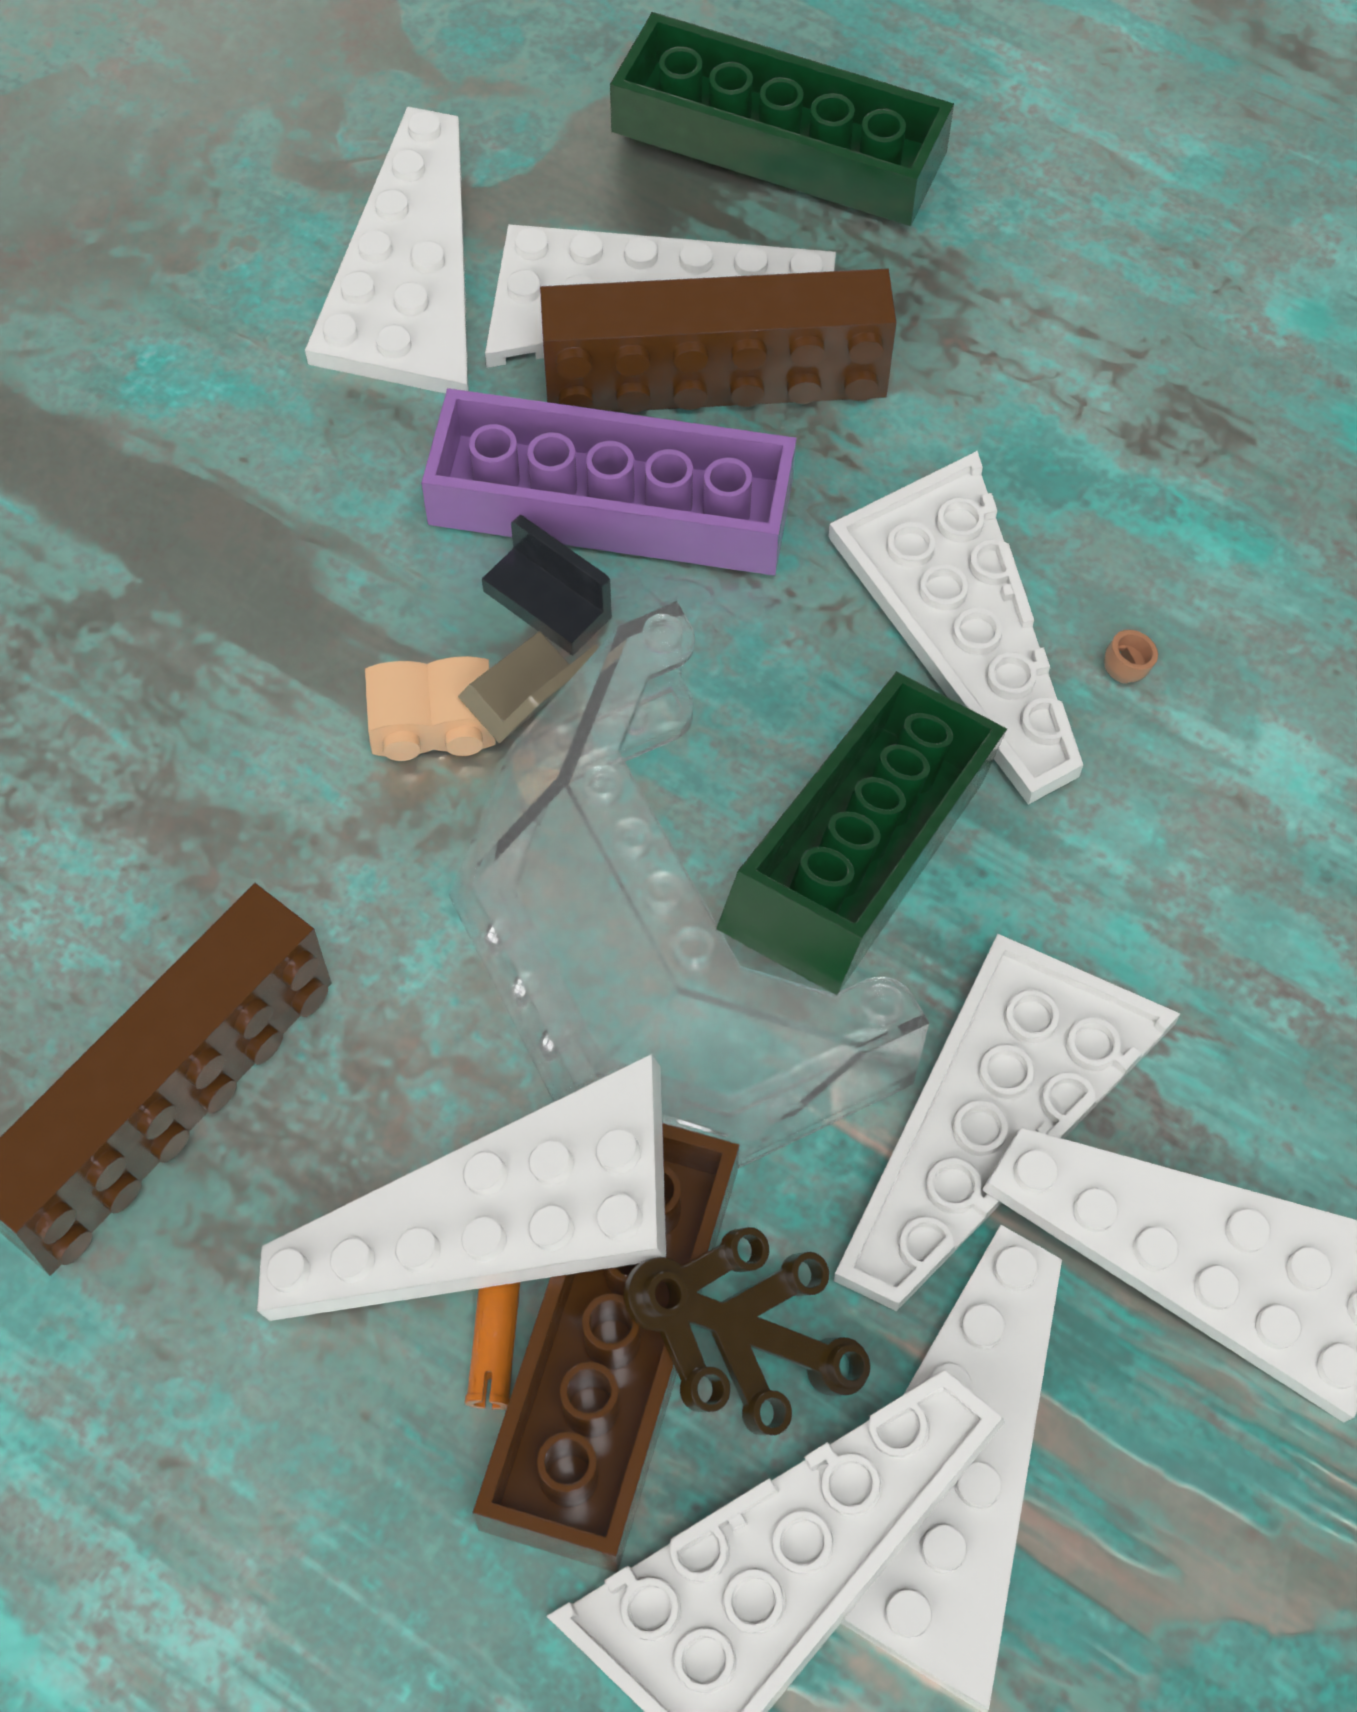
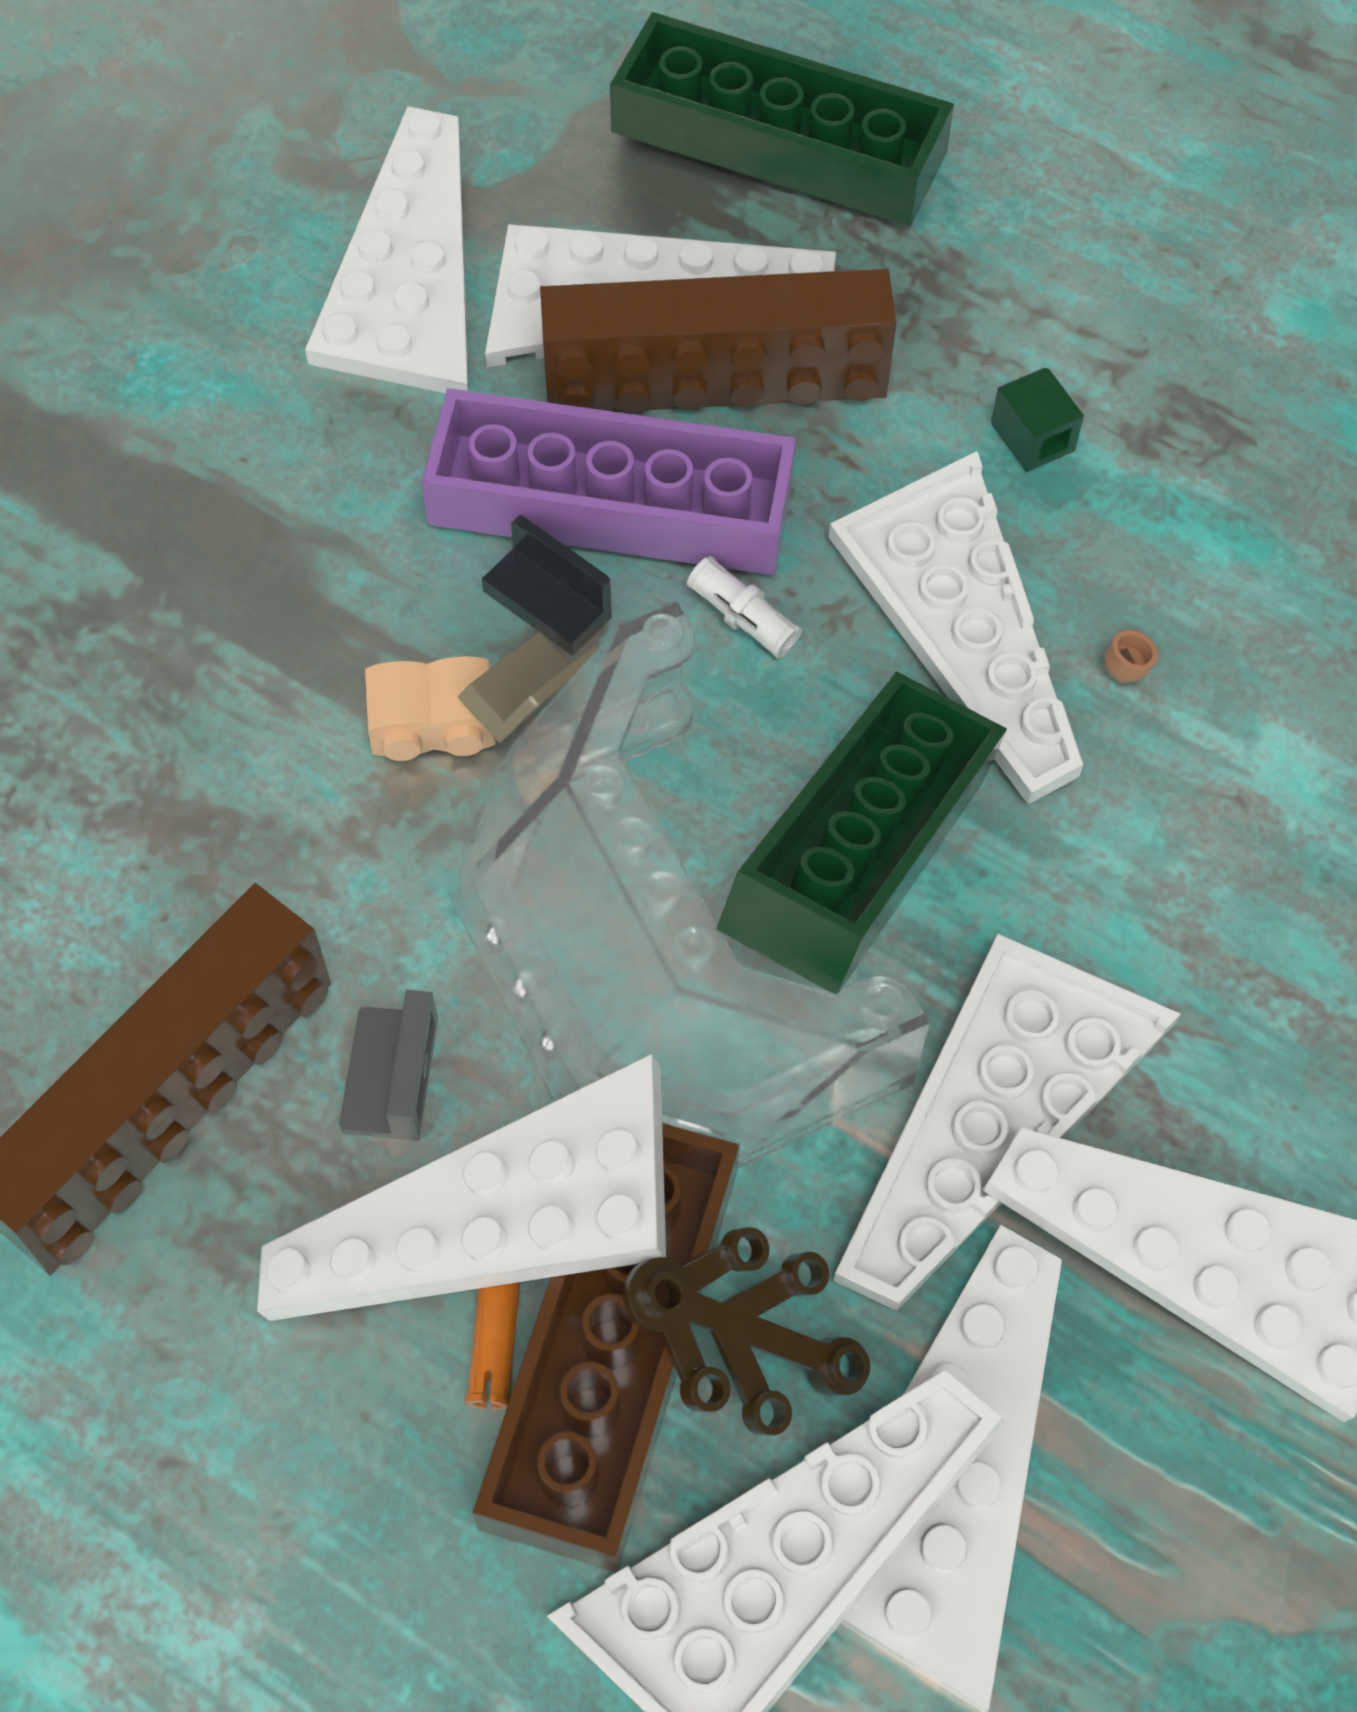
(390, 1069): none -> dark grey panel
(744, 607): none -> white pin
(1036, 419): none -> dark green panel

